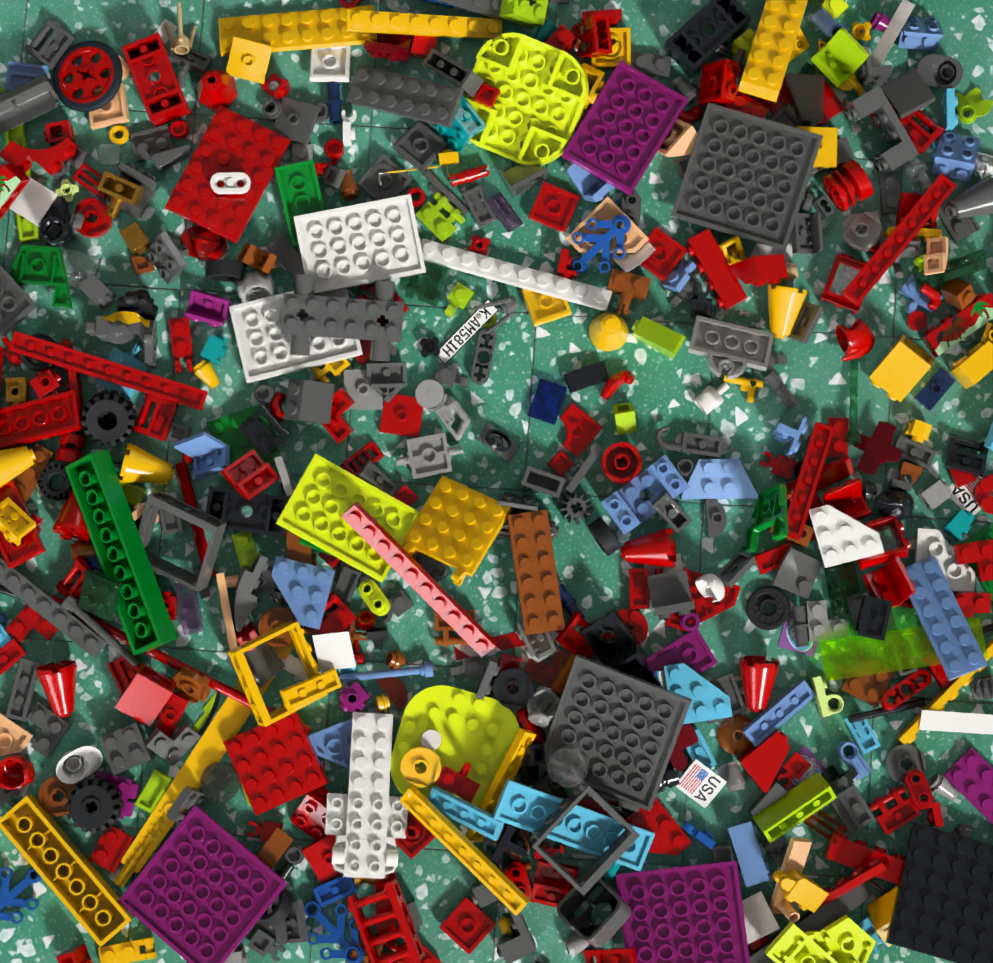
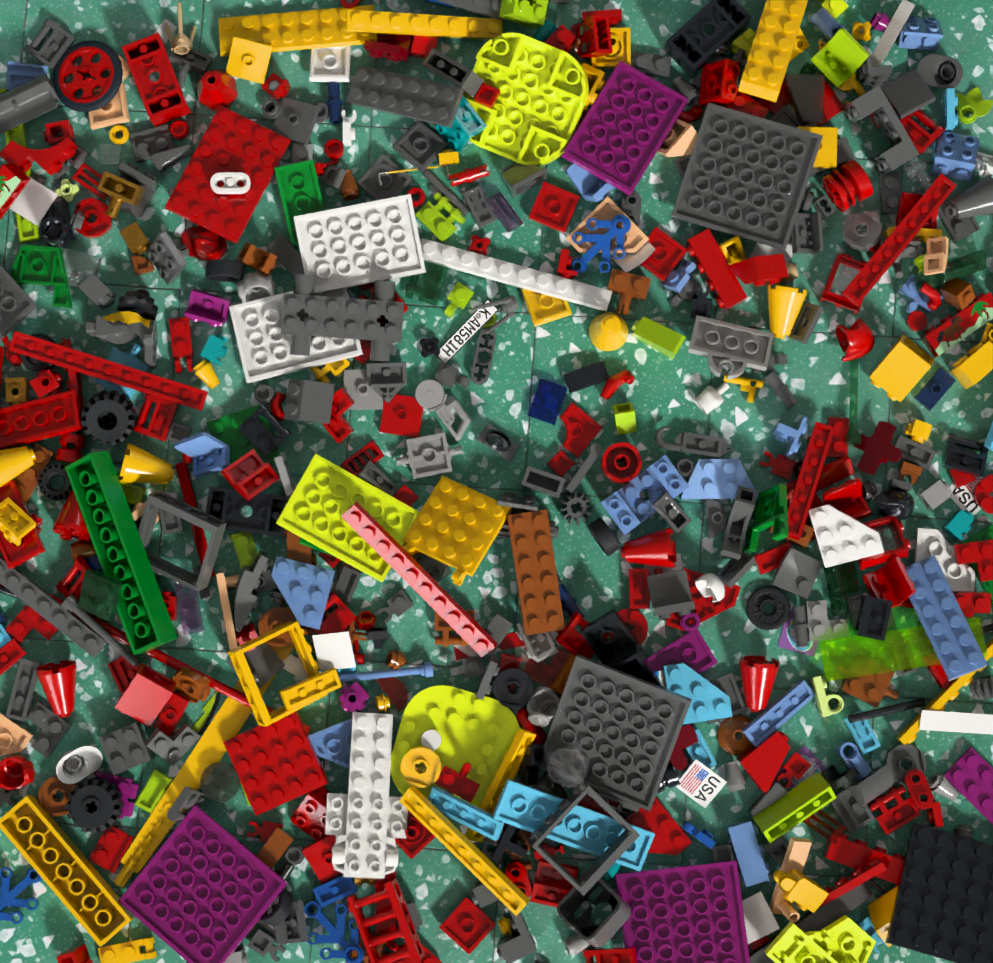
(374, 596): neon yellow plate -> none
(497, 630): none -> dark grey slope
(737, 522): none -> dark grey arch
(872, 785): none -> dark grey brick
(914, 689): red beam -> none

